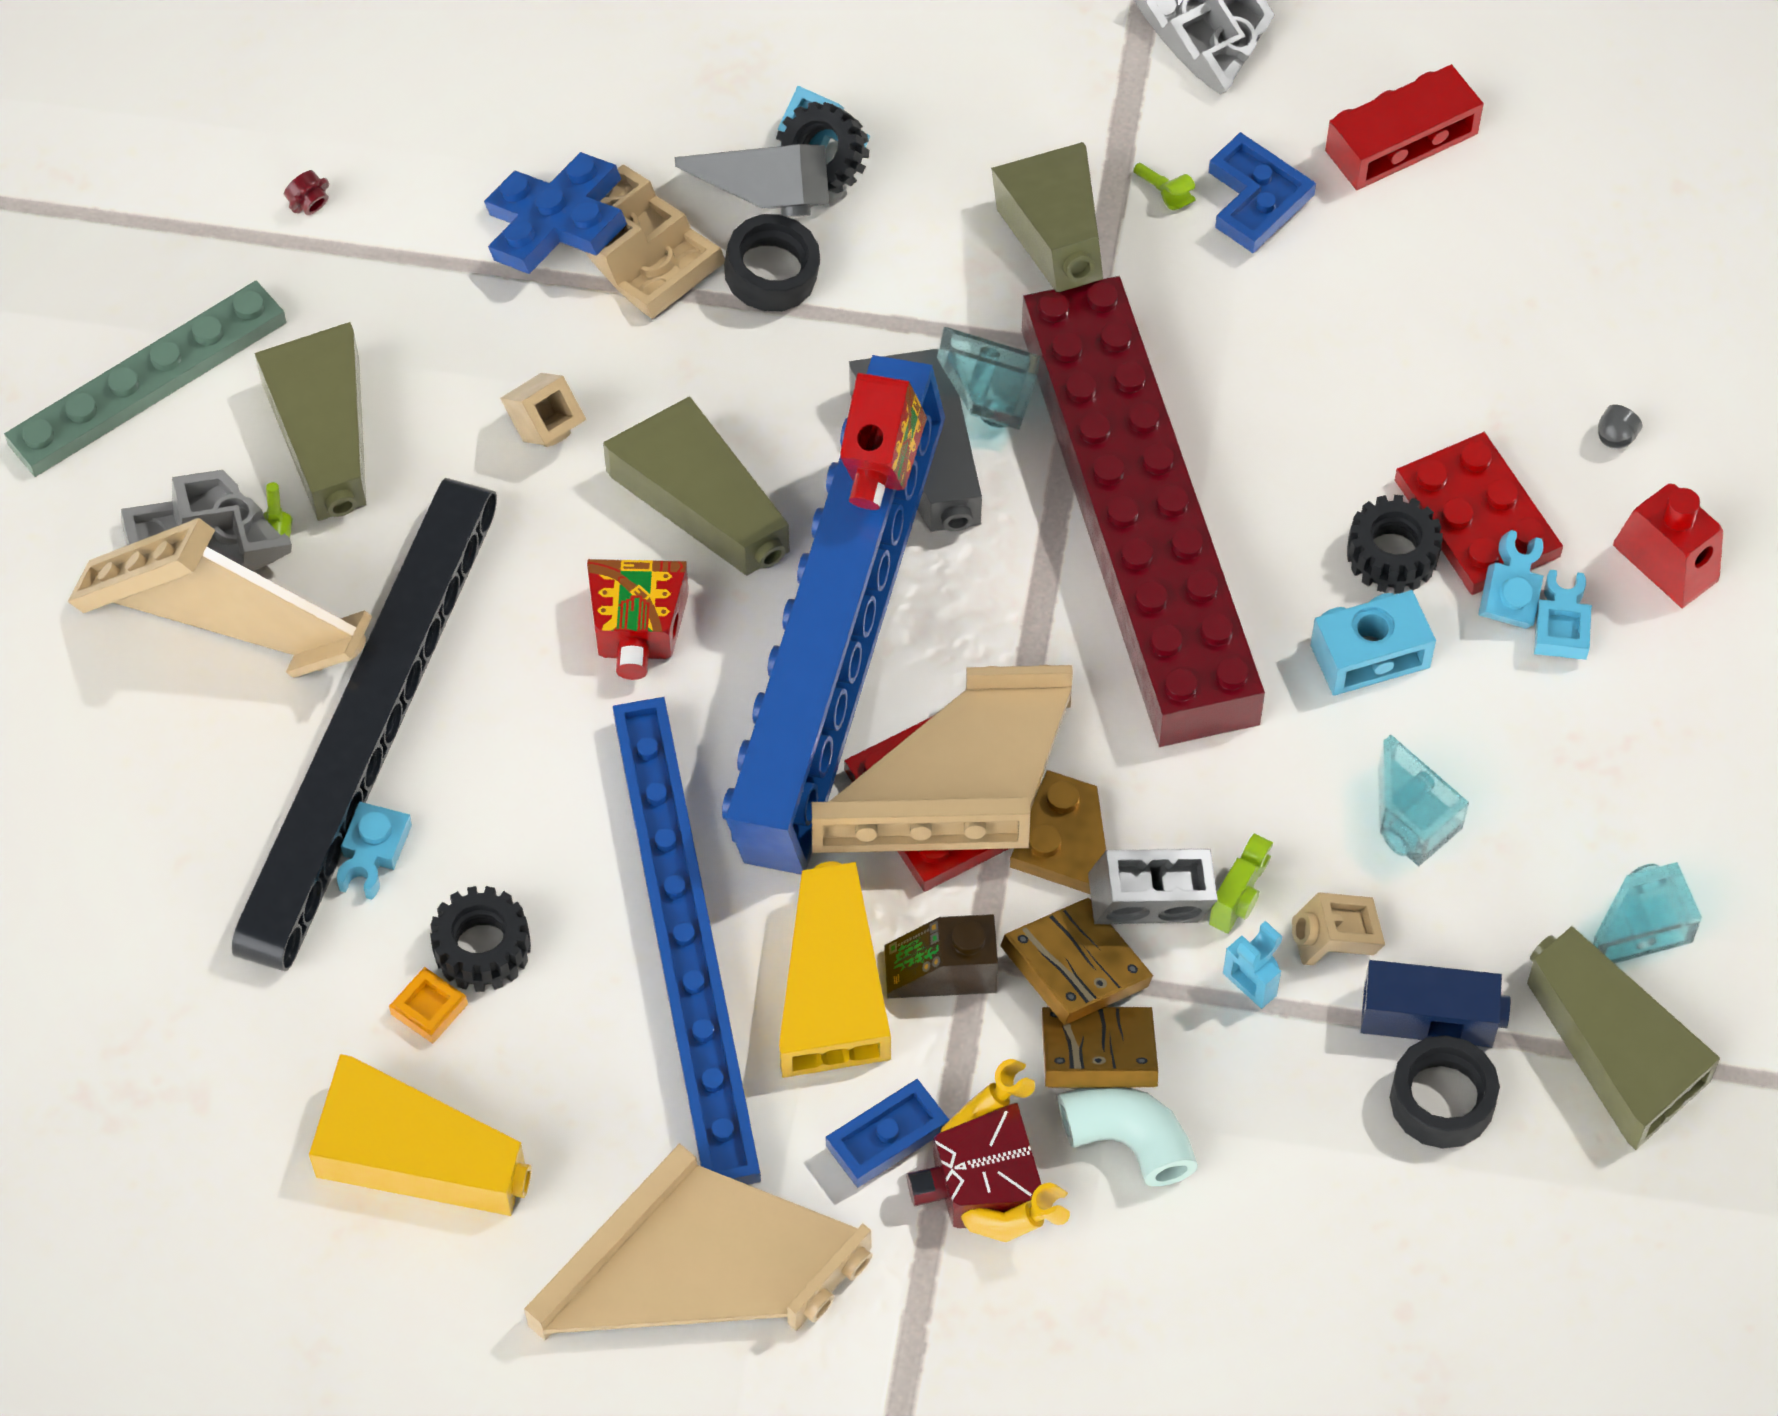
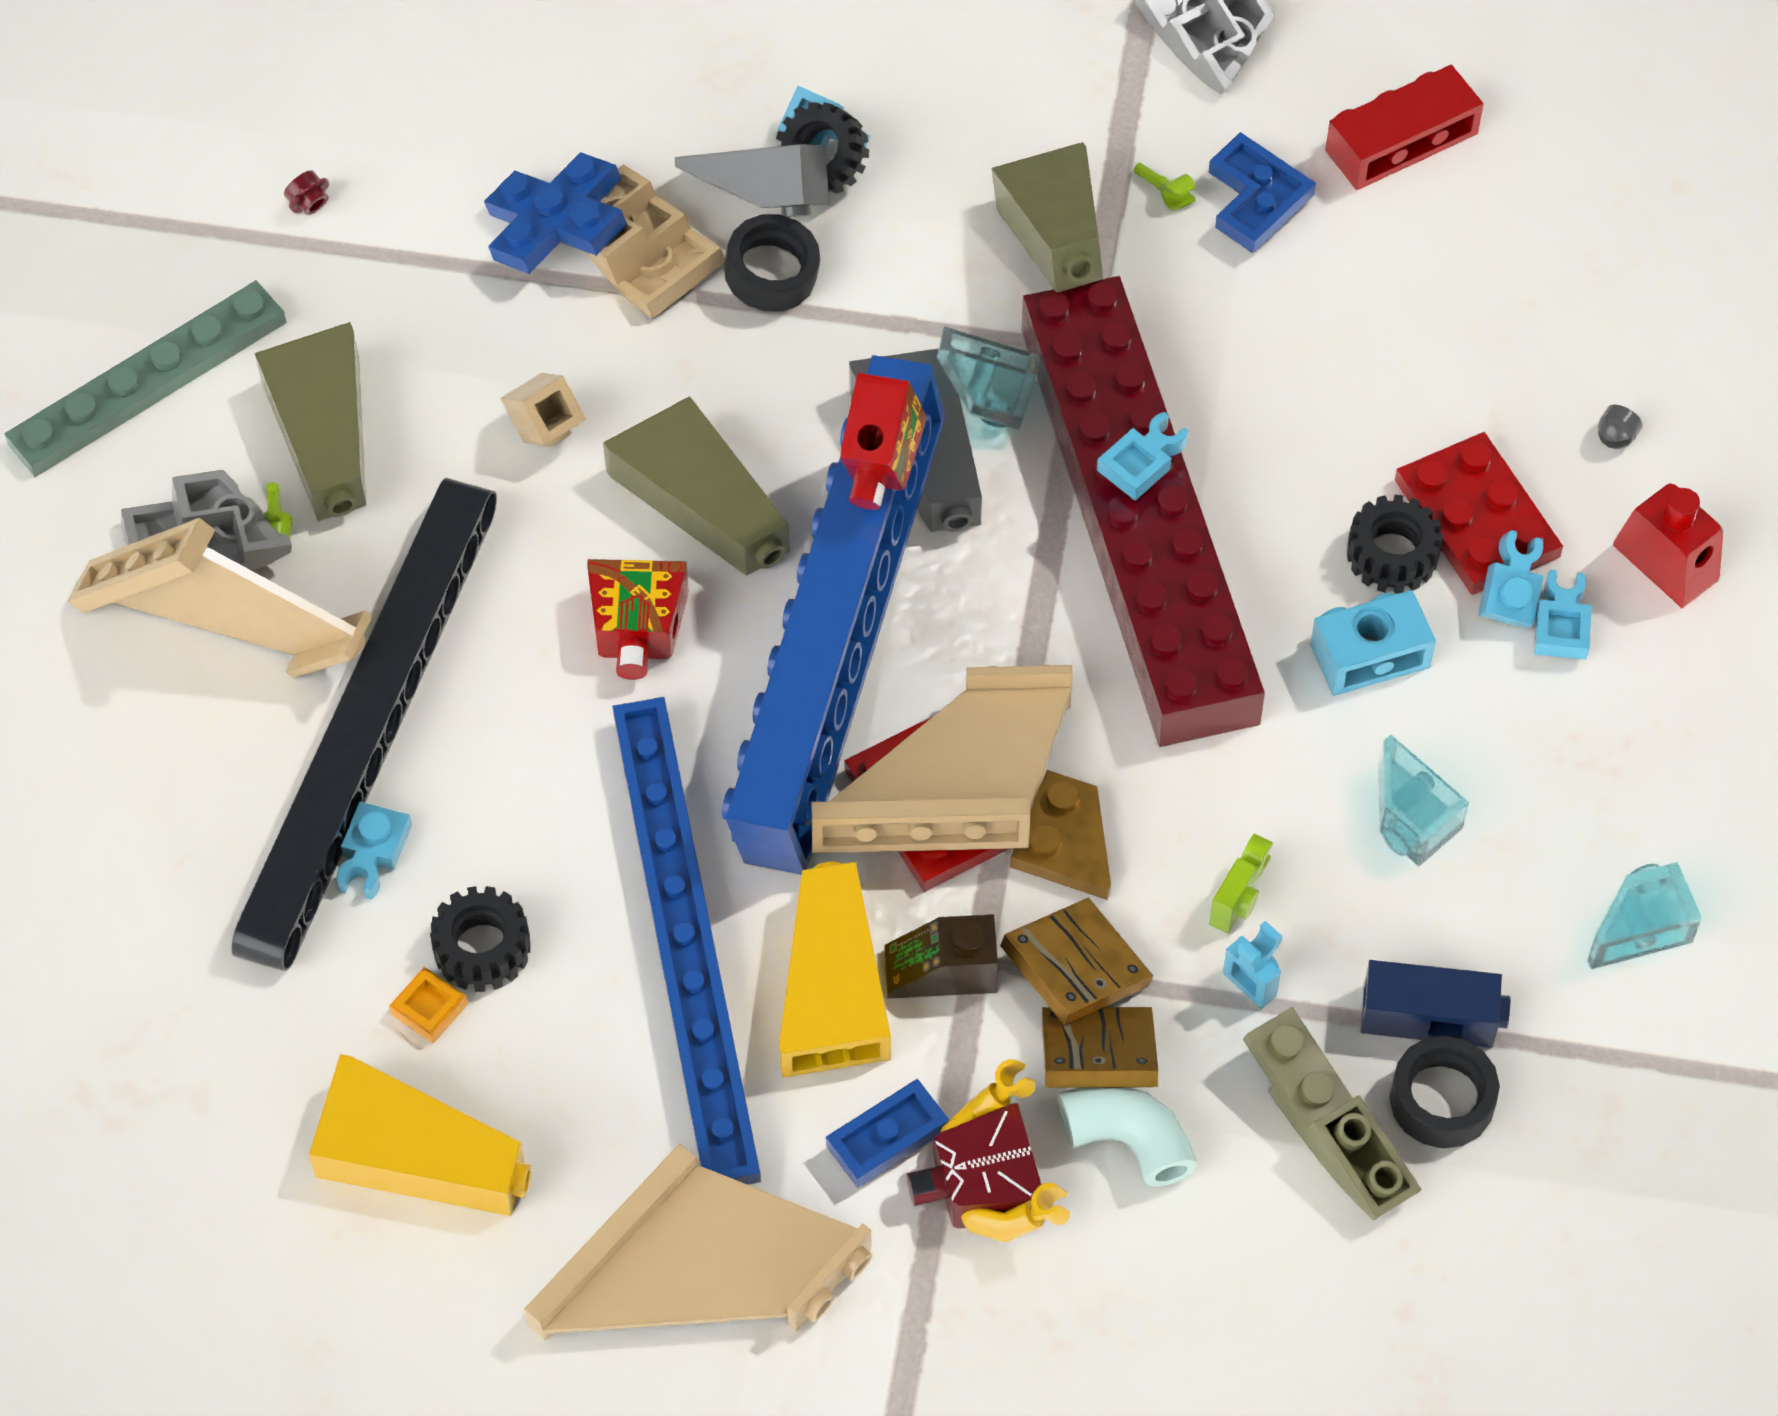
(1142, 460): none -> medium azure plate
(1152, 886): brick -> none
(1328, 1118): none -> olive slope
(1337, 925): tan bracket -> none
(1619, 1035): olive slope -> none

